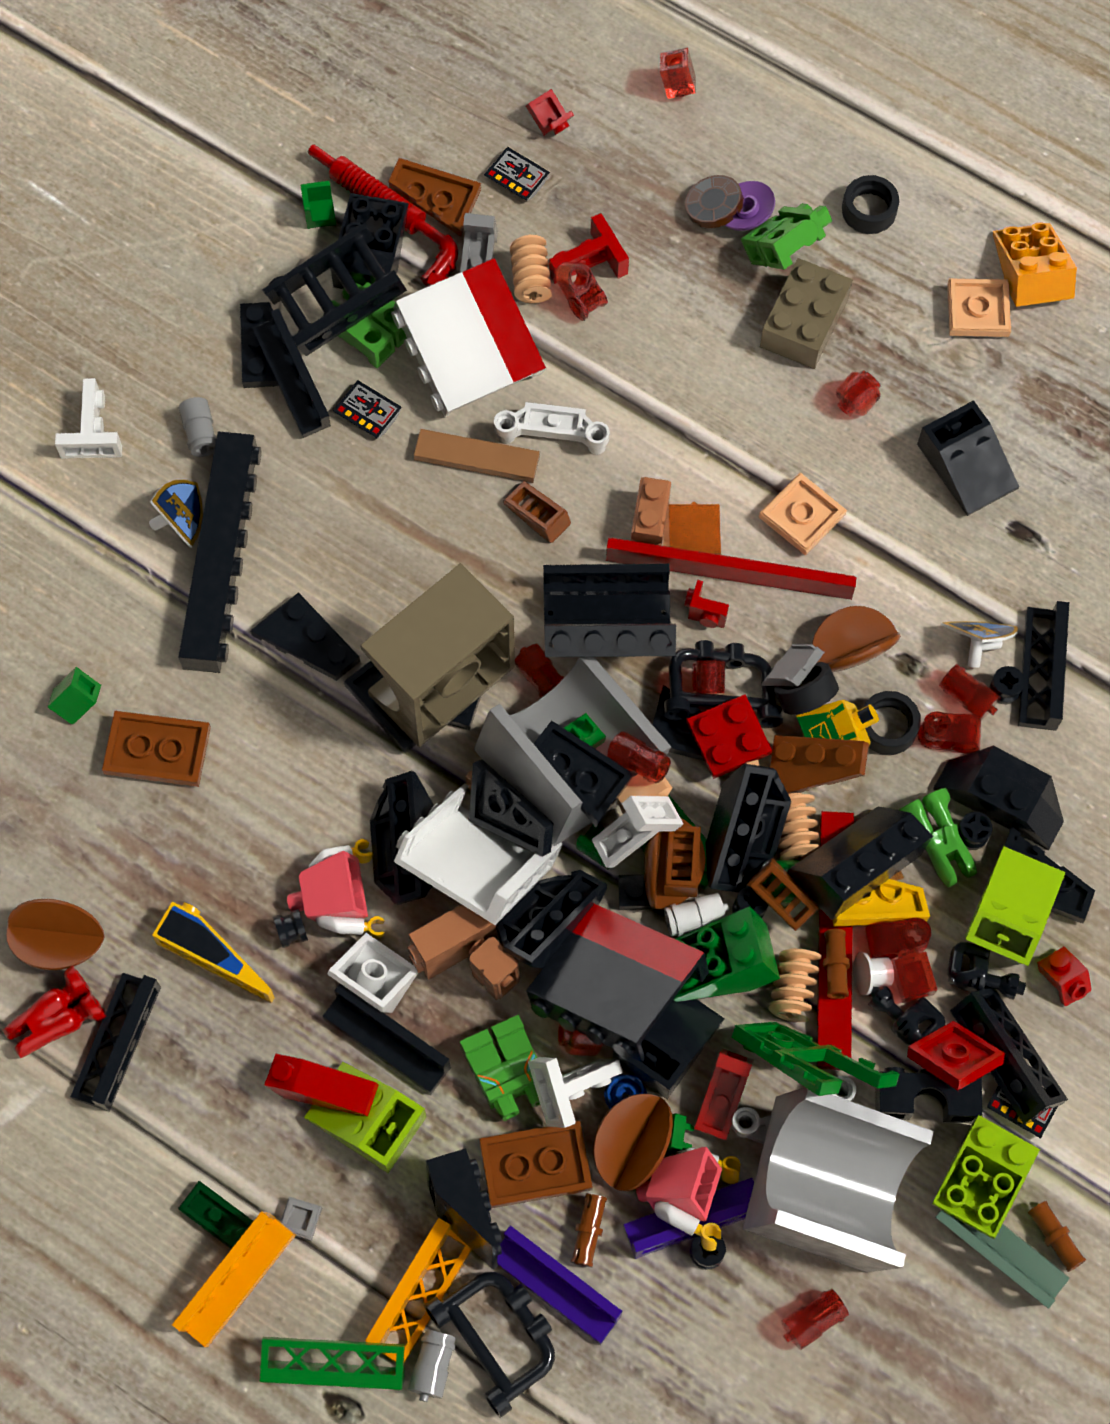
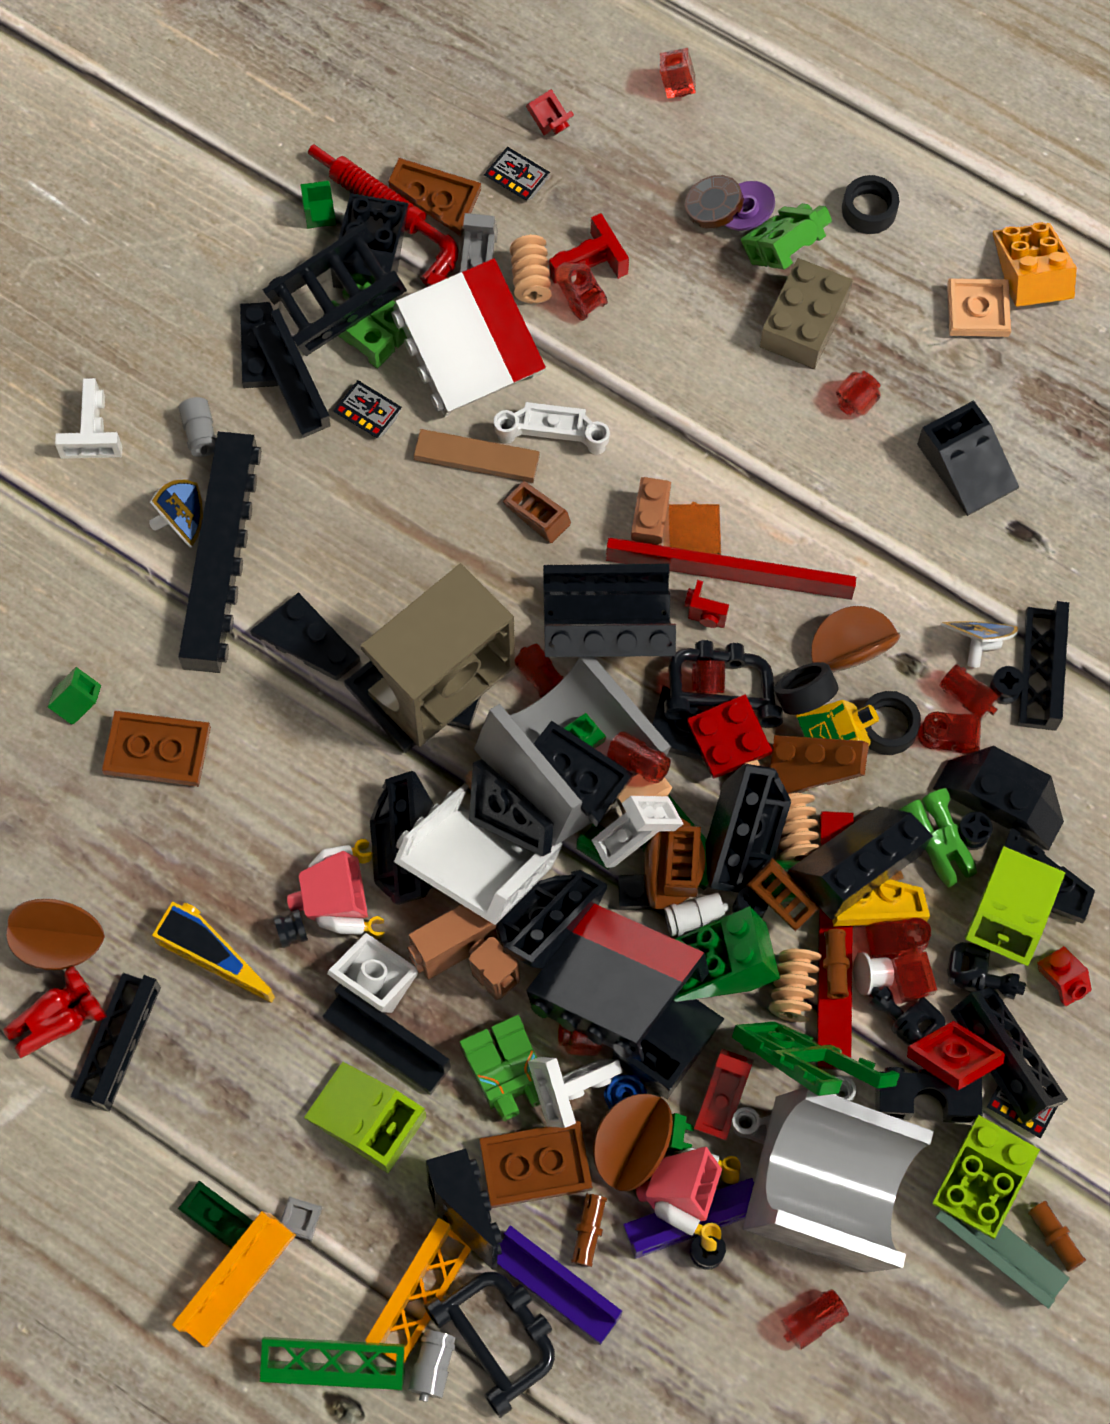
(320, 1085): red slope -> none
(794, 666): light grey piece -> none
(802, 513): light nougat plate -> none

